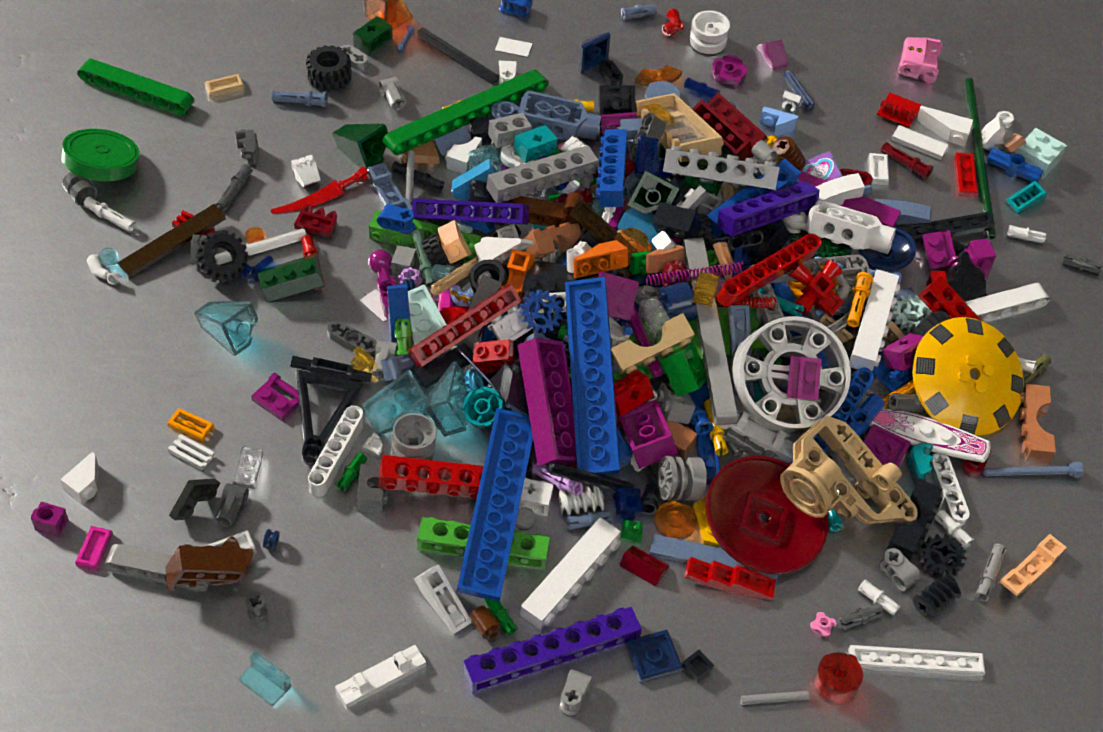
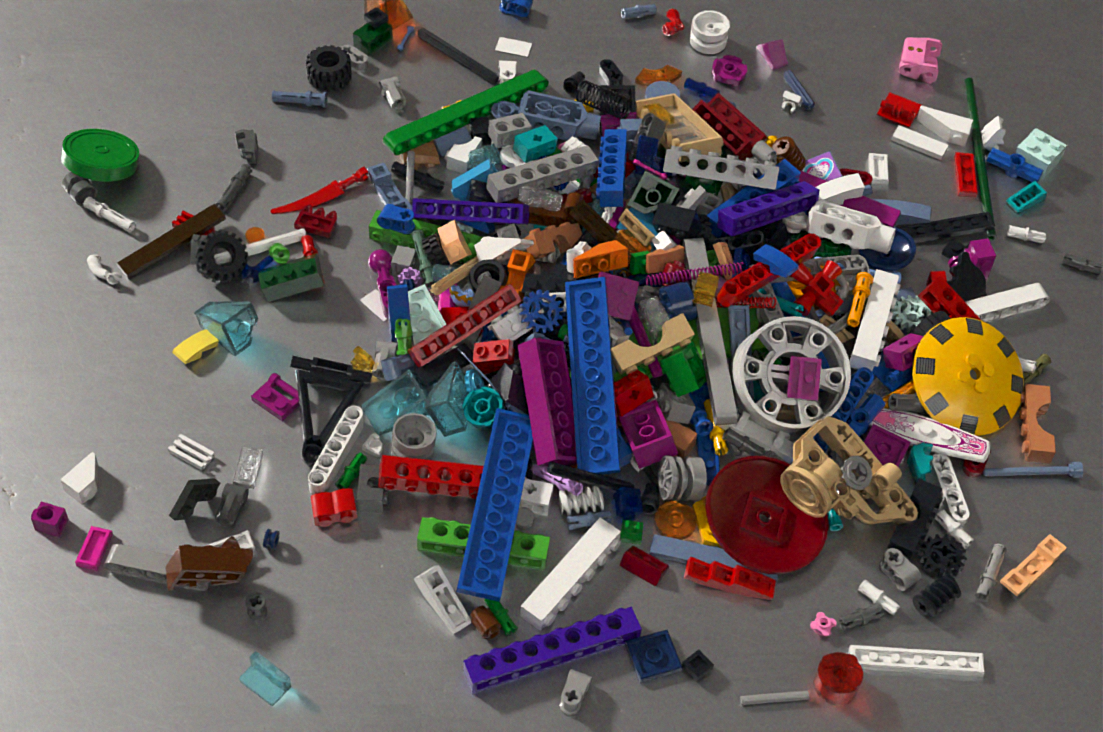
(108, 256): clear light blue plate -> none
(135, 86): green beam -> none
(187, 427): light orange tile -> none
(192, 347): none -> light yellow slope
(224, 85): tan tile -> none
(275, 249): none -> bright green piece
(305, 170): white hand -> none
(333, 507): none -> red brick
(349, 332): dark grey beam -> none
(362, 143): dark green slope -> none
(376, 17): none -> black plate
(380, 676): white hinge -> none
(540, 198): none -> clear brick
(572, 83): none -> black cone
(594, 51): dark blue slope -> none
(620, 107): none -> black piece
(636, 227): none -> tan slope
(662, 175): none -> dark pink hinge
(778, 261): none -> blue slope
(780, 120): light blue slope -> none
(862, 467): none -> light grey gear
(913, 164): dark red pin -> none
(938, 249): magenta plate -> none
(1007, 117): white tile -> none
(1013, 142): nougat tile -> none

